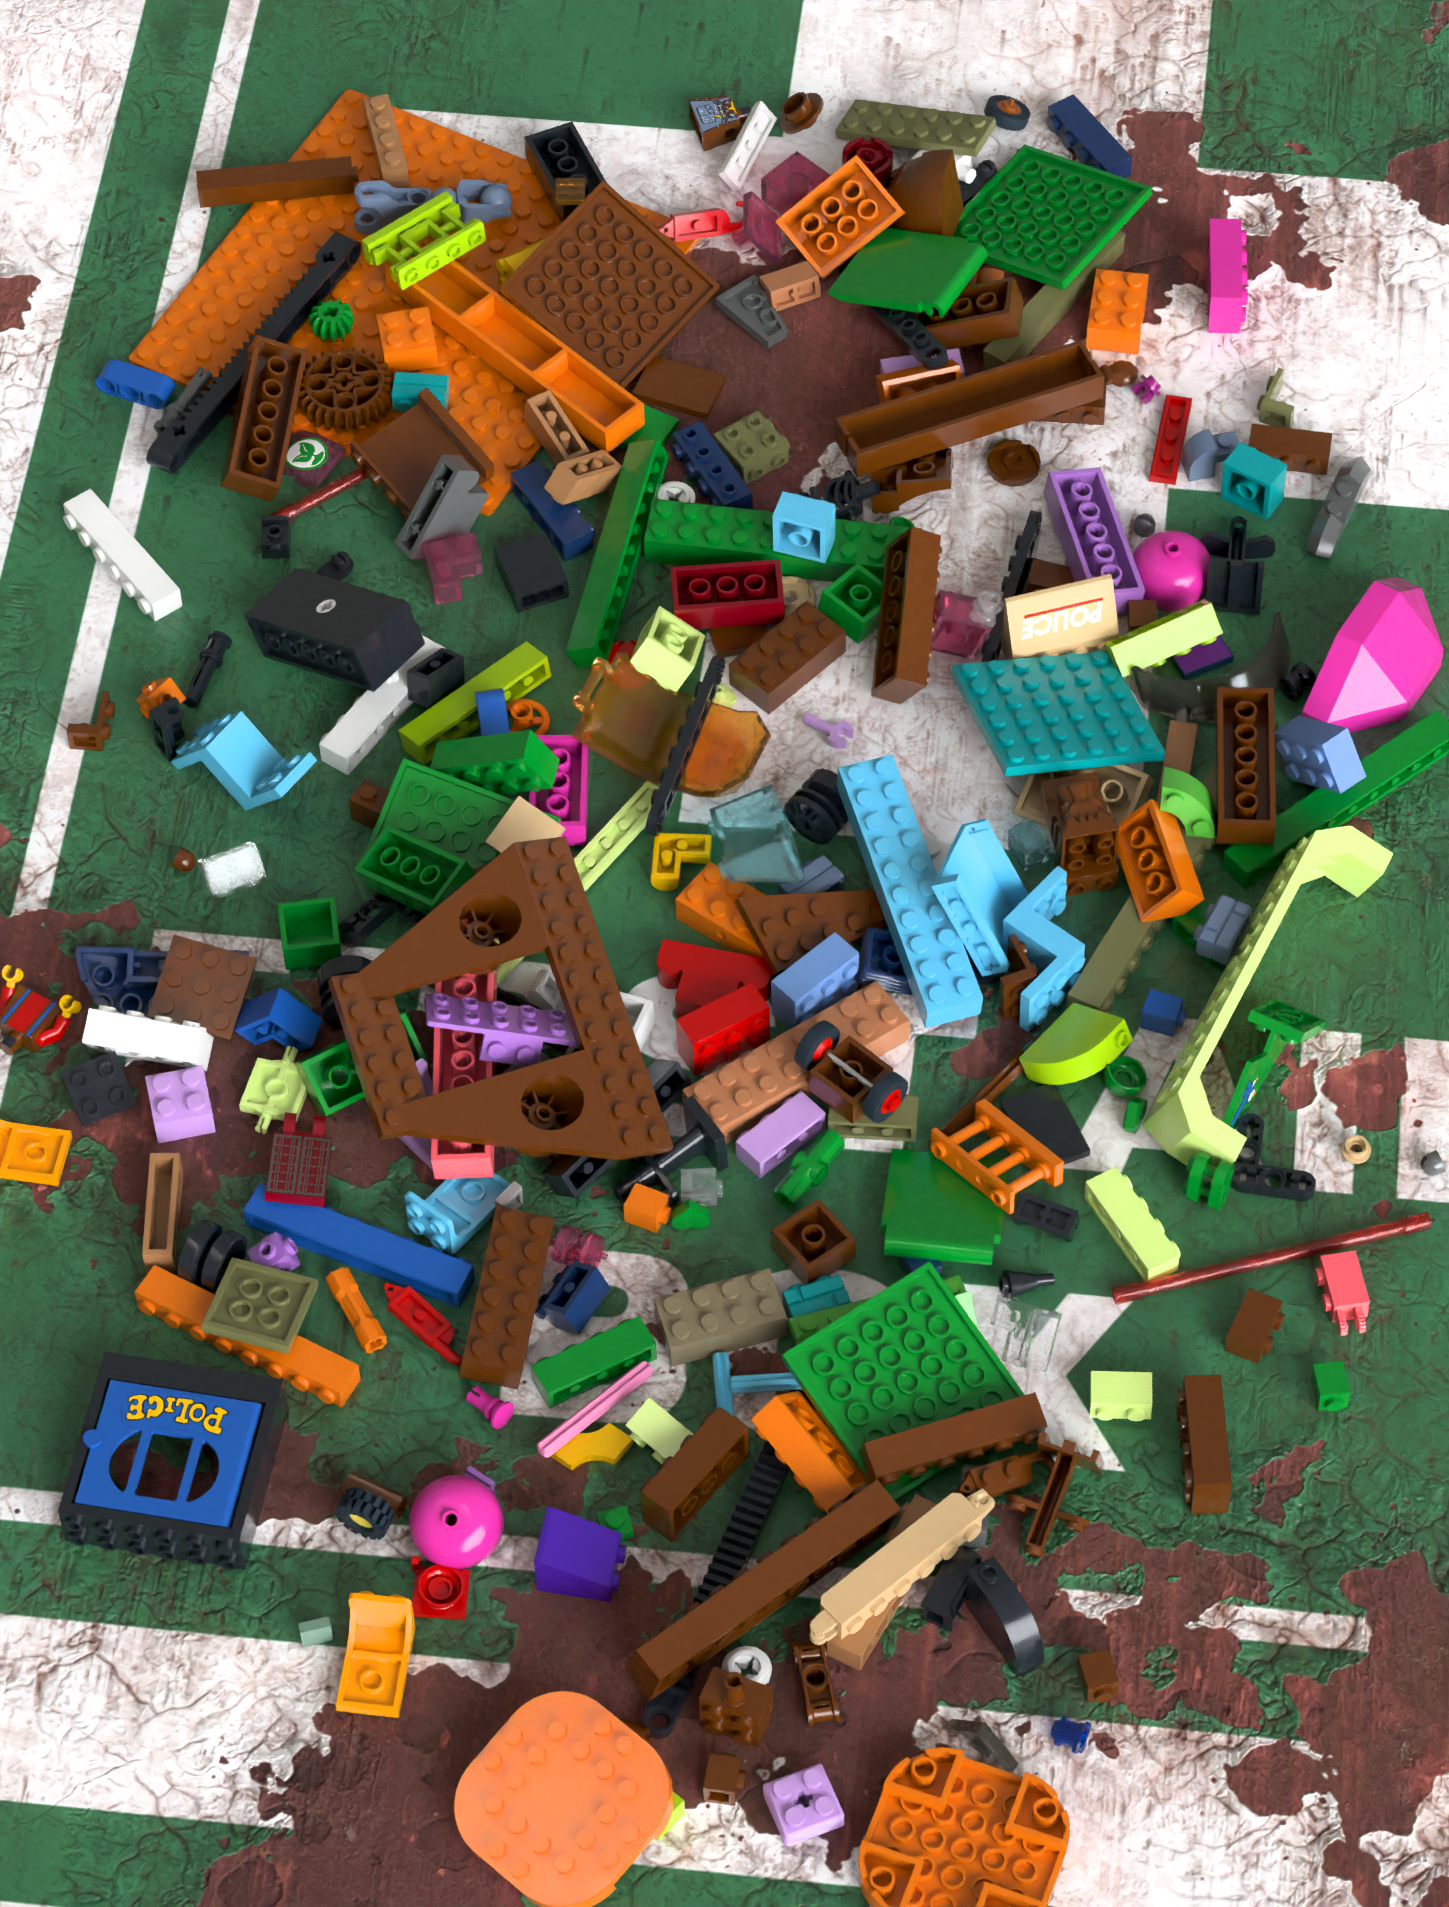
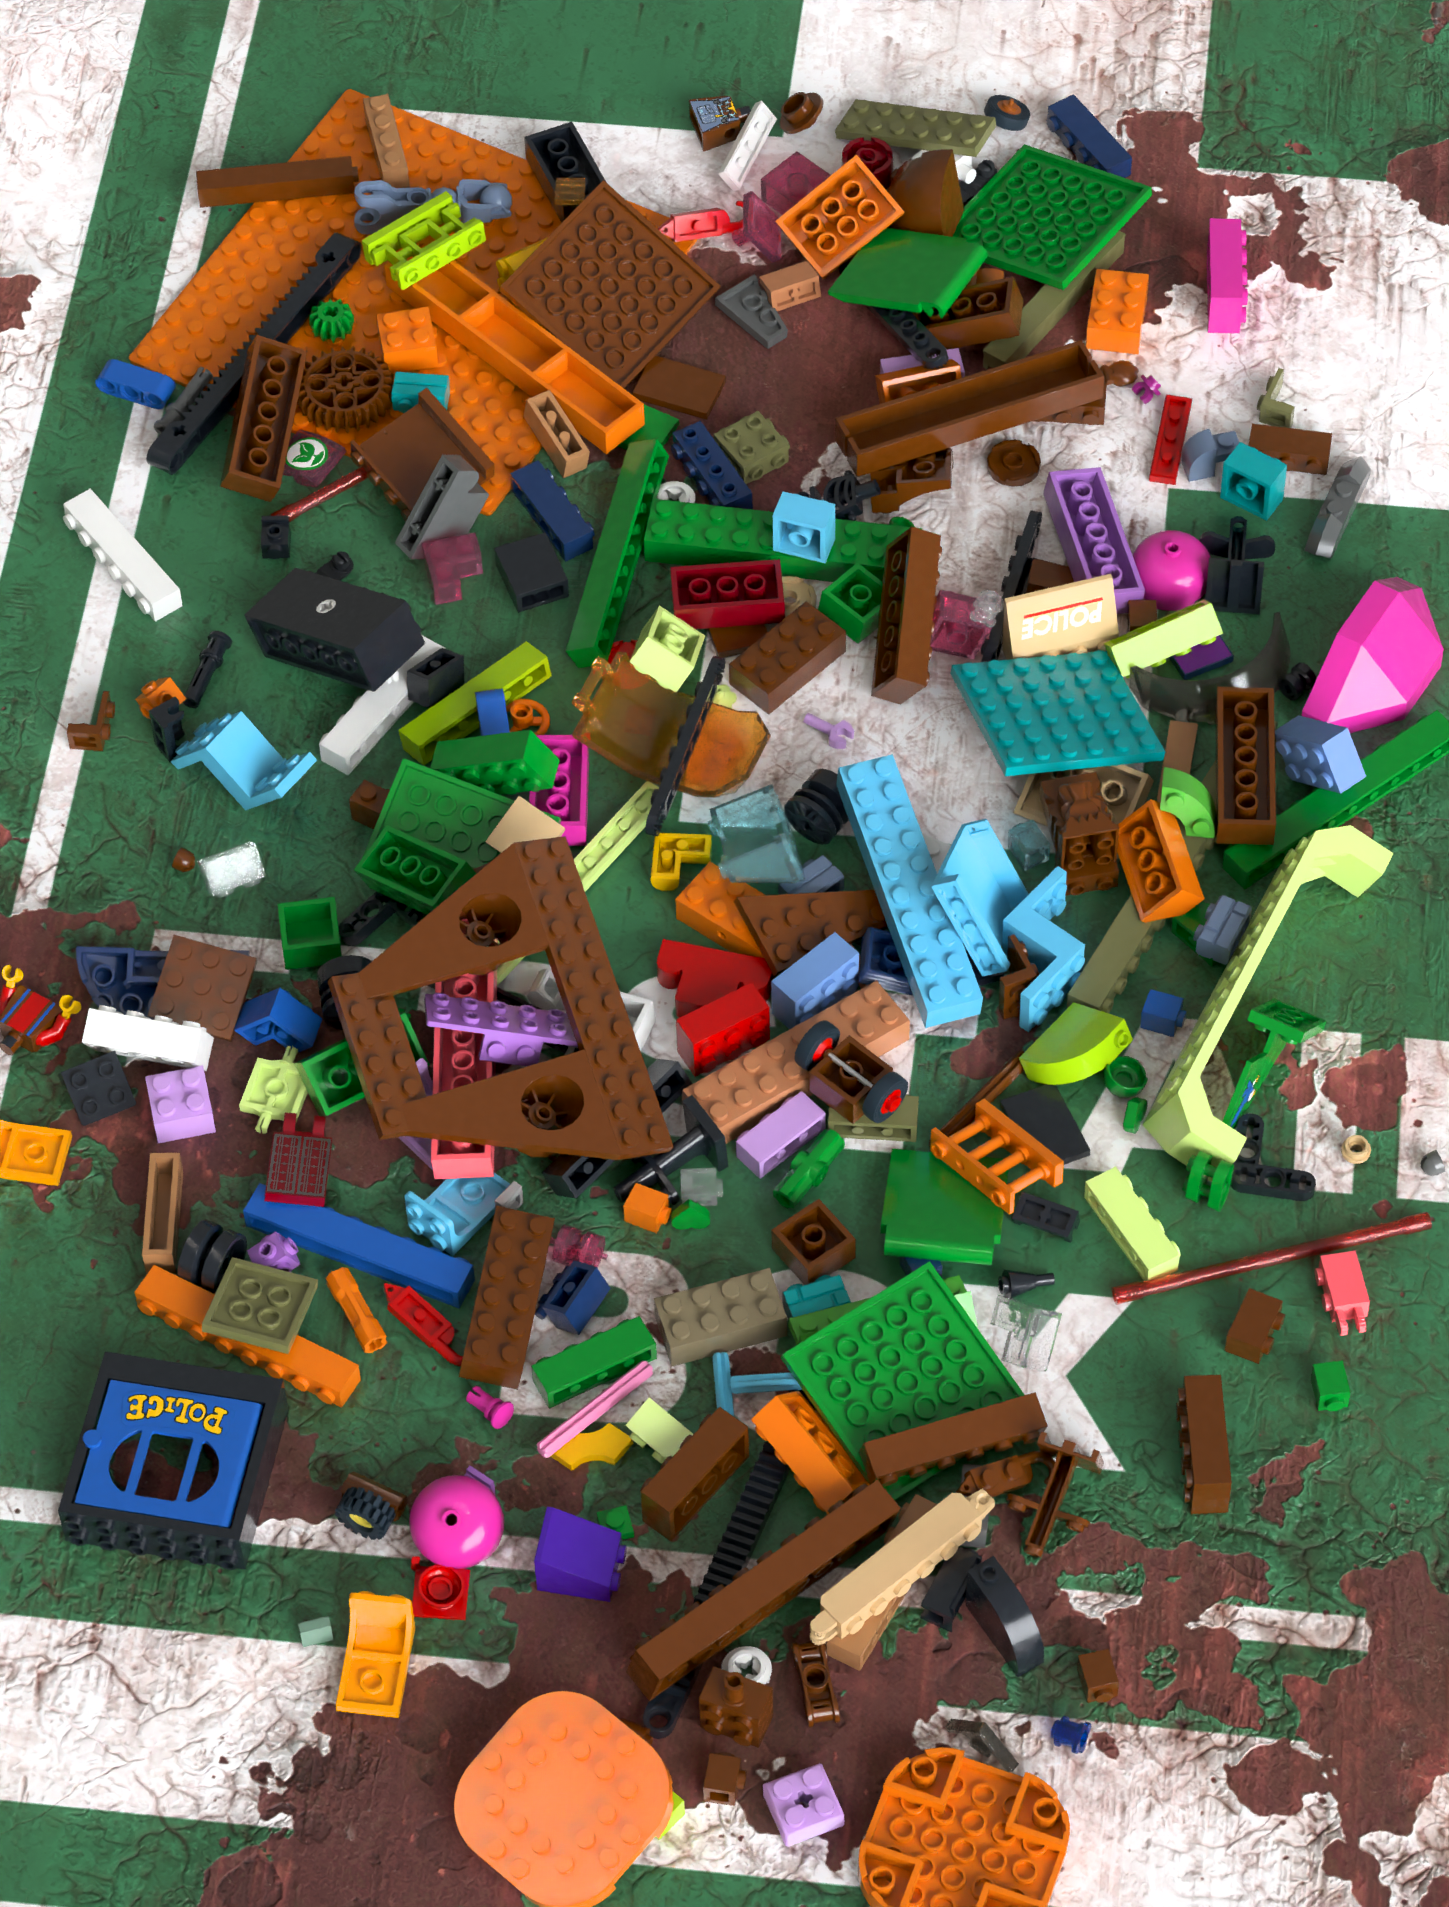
(582, 477): medium nougat brick -> none
(1120, 1395): yellowish green brick -> none
(1144, 525): dark grey hinge -> none

